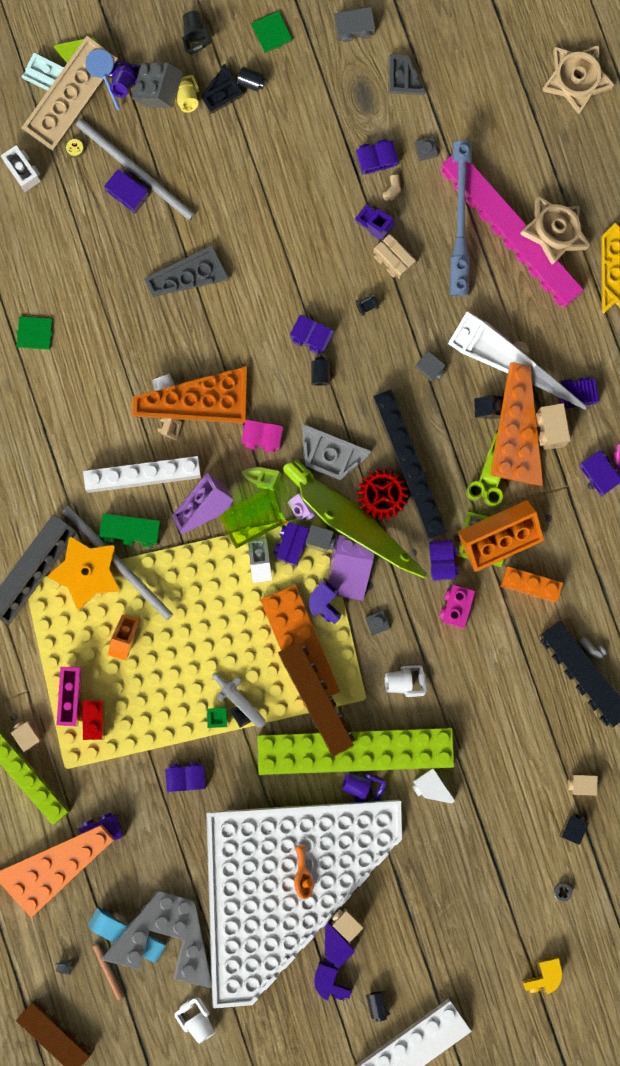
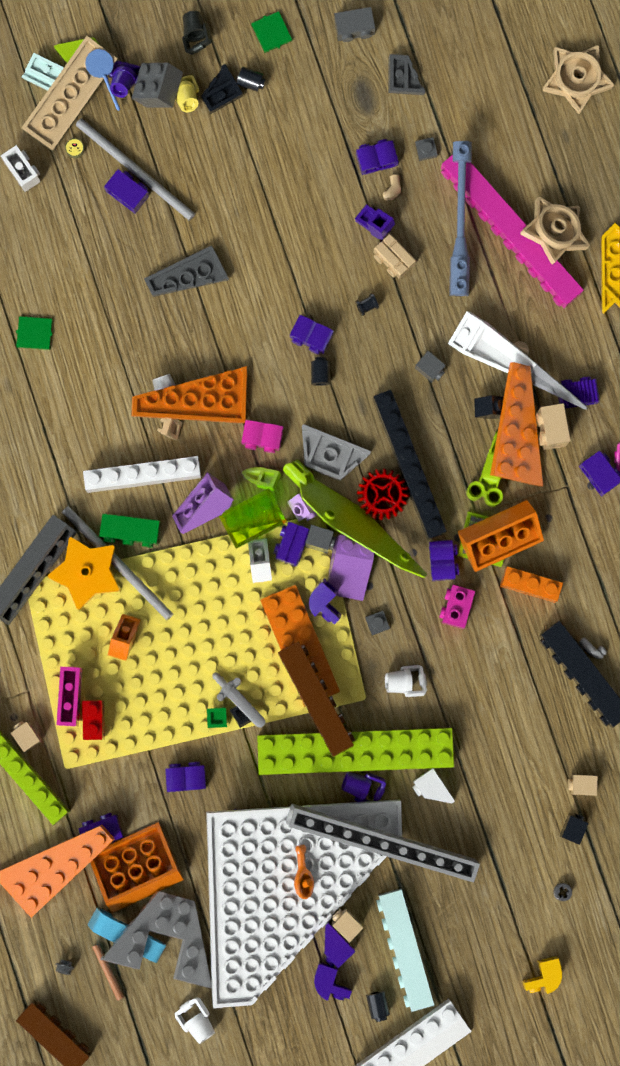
(135, 868): none -> orange slope
(382, 843): none -> light grey brick
(406, 950): none -> light aqua brick

